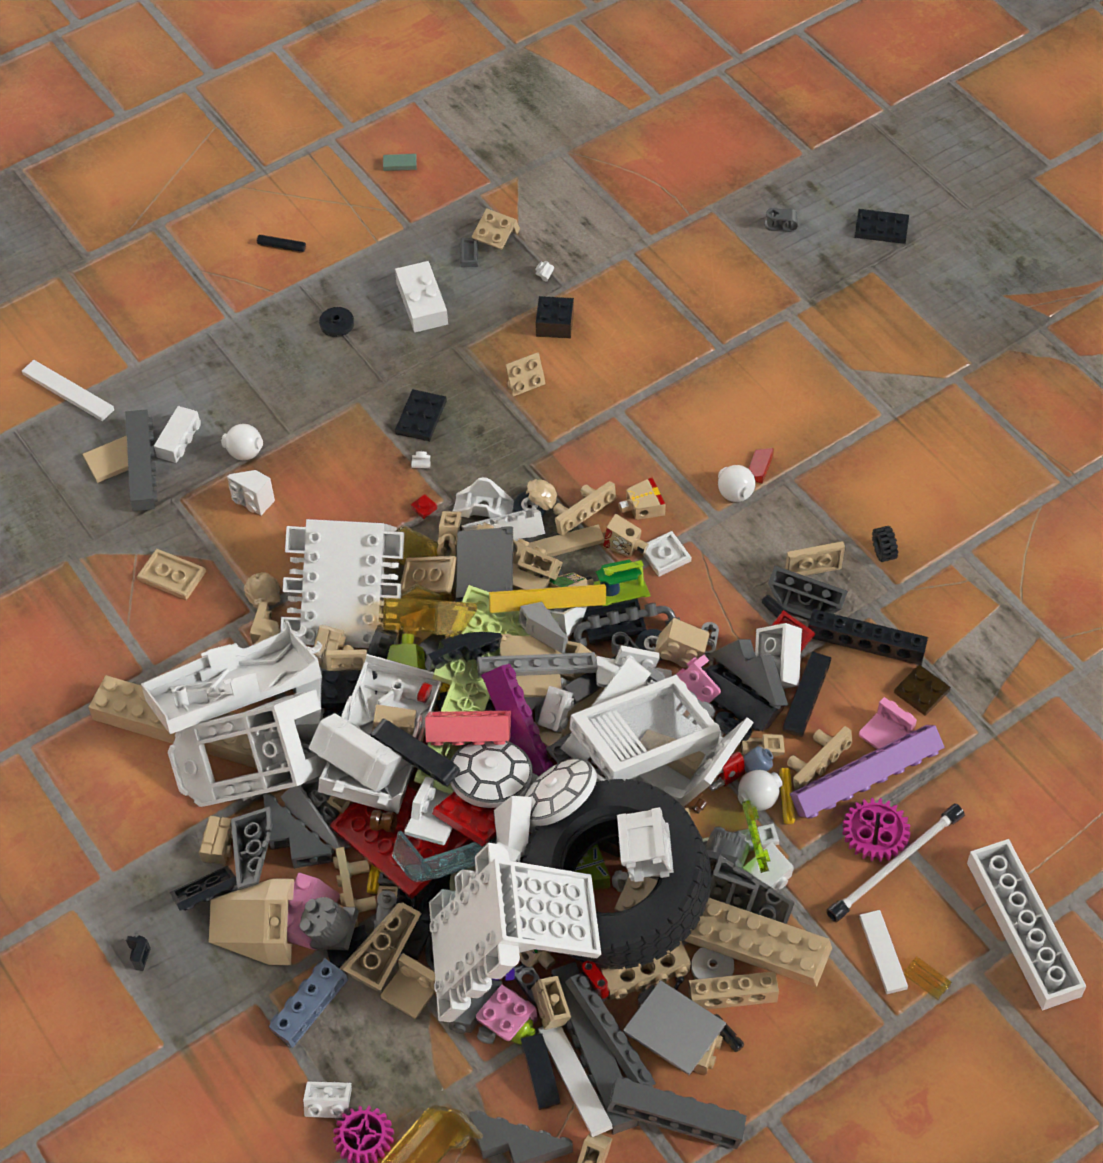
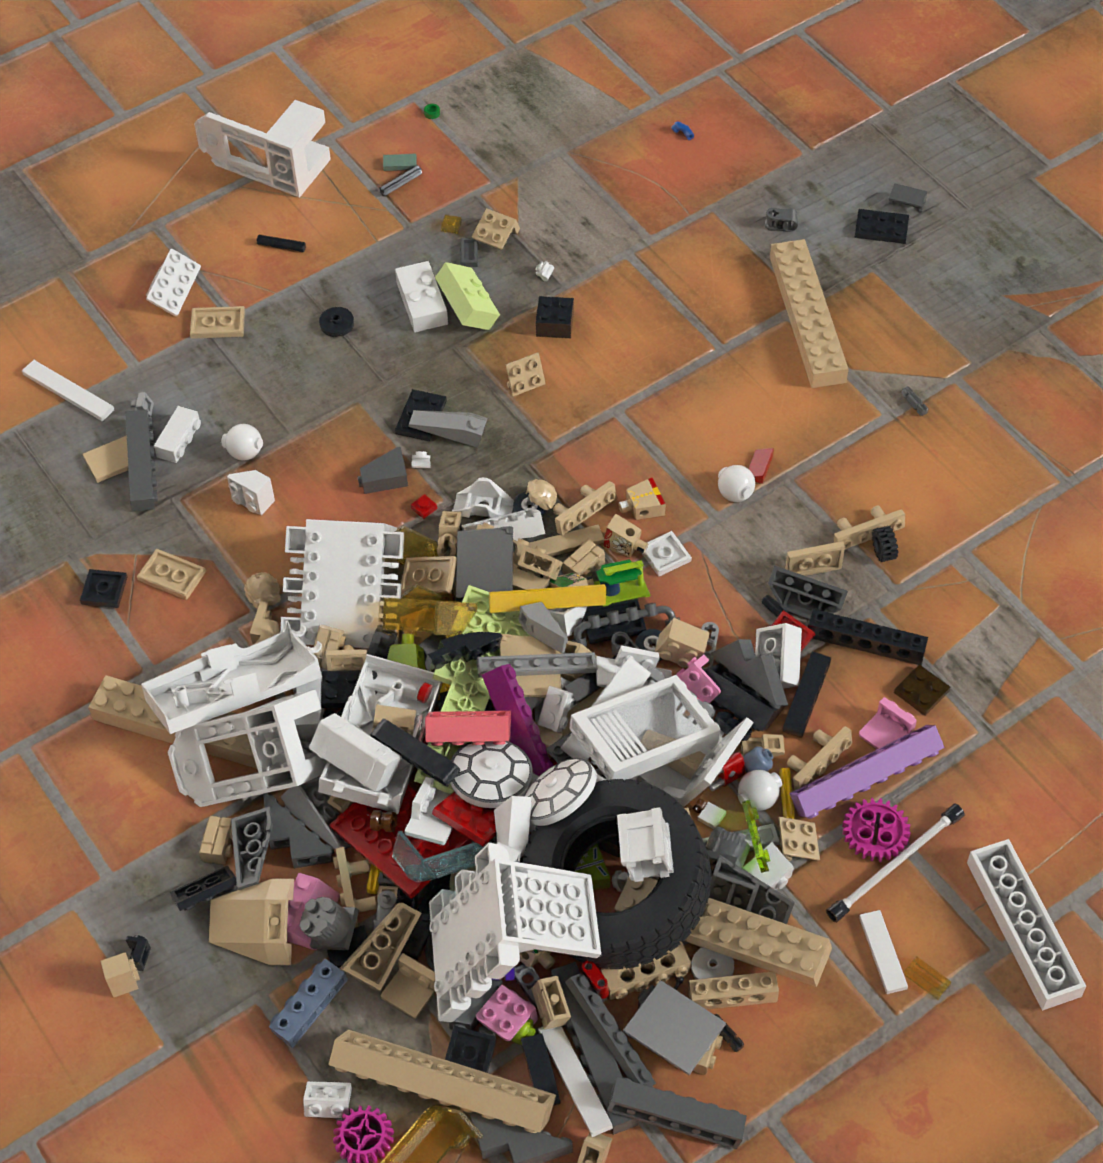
(103, 588): none -> black plate
(120, 974): none -> tan brick
(142, 403): none -> light grey tile
(172, 282): none -> white bracket
(217, 322): none -> tan tile
(288, 147): none -> white bracket
(384, 473): none -> dark grey slope
(400, 180): none -> axle
(432, 111): none -> green tile
(442, 1081): none -> tan brick
(451, 224): none -> clear yellow plate
(452, 425): none -> light grey wedge
(467, 296): none -> yellowish green brick
(471, 1048): none -> black plate
(584, 560): none -> tan brick
(684, 128): none -> blue arm
(711, 815): none -> white tile
(798, 839): none -> tan hinge
(808, 314): none -> tan brick
(863, 532): none -> tan plate
(908, 196): none -> dark grey hinge
(915, 401): none -> dark grey axle

